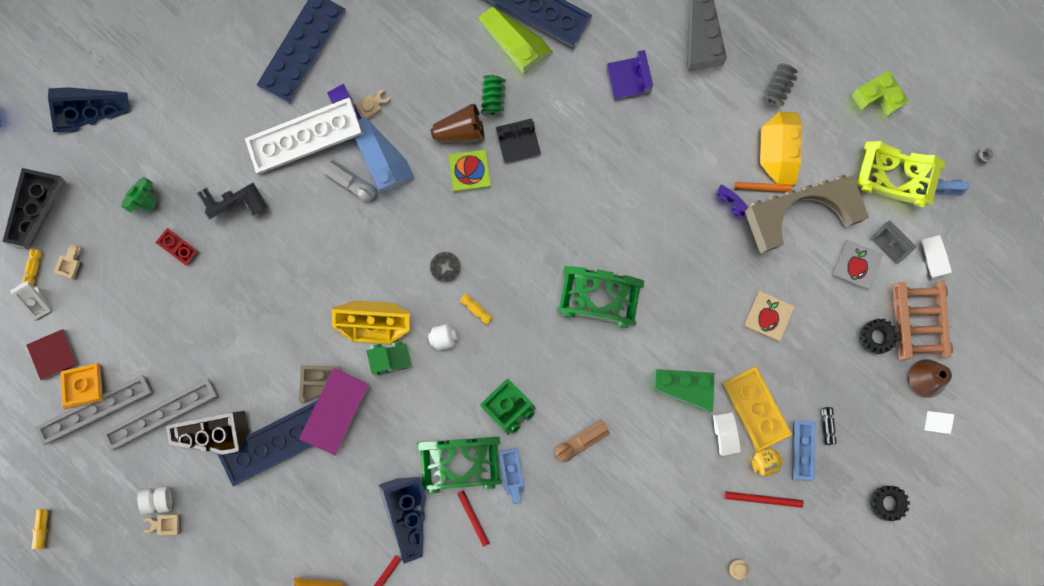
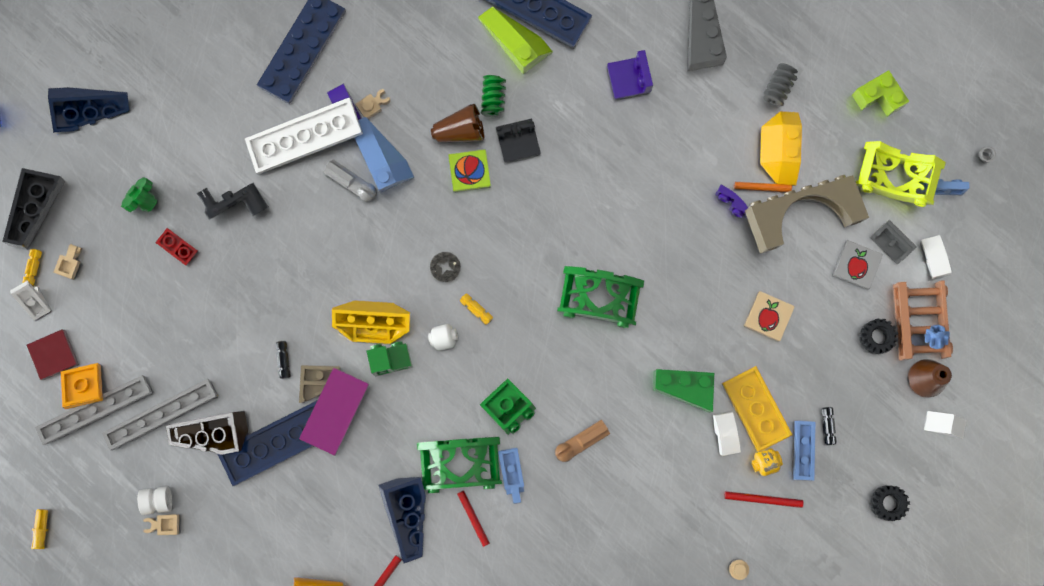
(283, 360): none -> black axle
(937, 336): none -> medium blue gear

